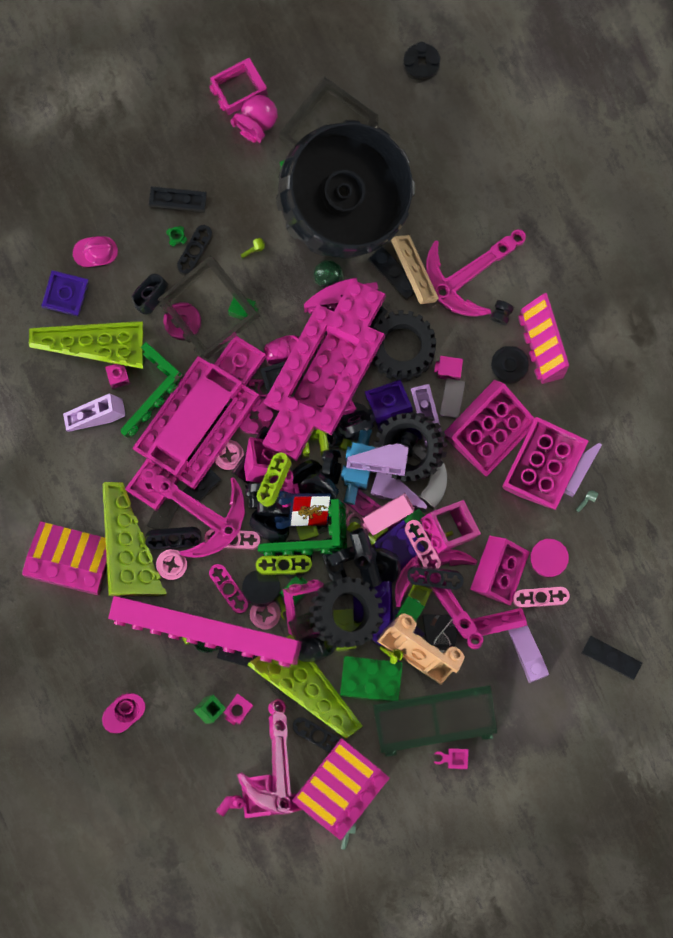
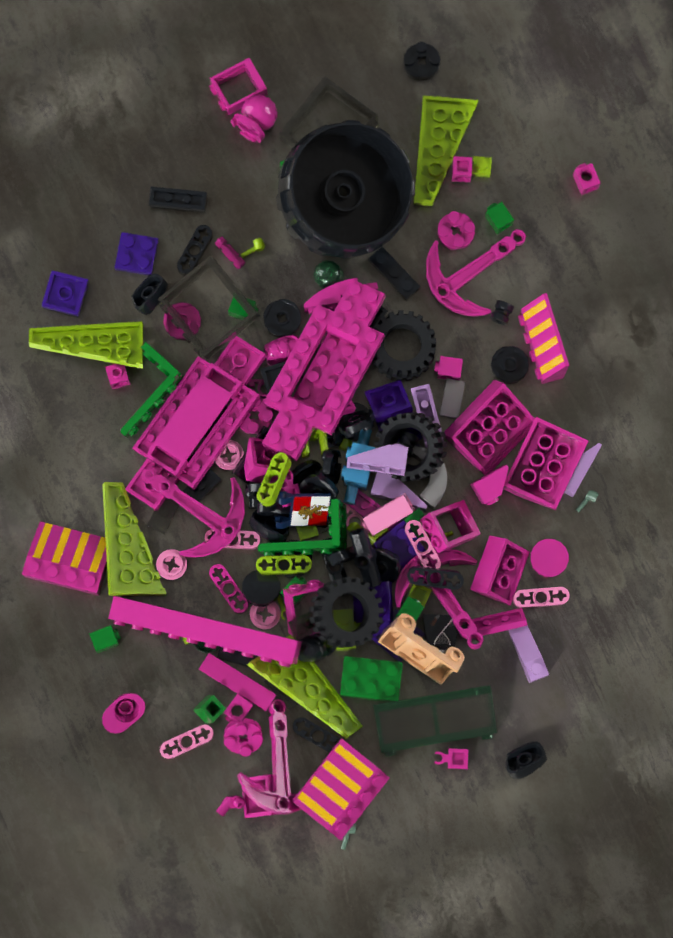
(95, 251): dark pink piece -> none
(95, 413): lavender slope -> none
(105, 638): none -> green brick
(136, 253): none -> dark purple plate
(175, 753): none -> bright pink beam
(176, 231): green plate -> none
(186, 542): black beam -> none
(230, 252): none -> dark pink axle
(237, 682): none -> dark pink slope
(243, 746): none -> dark pink plate
(281, 307): none -> black plate
(394, 655): lime hand -> none
(414, 269): tan plate -> none
(441, 132): none -> lime wing
(456, 241): none -> dark pink plate
(462, 169): none -> dark pink brick
(481, 166): none -> lime plate
(490, 485): none -> dark pink slope
(499, 217): none -> green brick
(525, 760): none -> black piece
(586, 186): none -> dark pink brick
(612, 658): black plate -> none

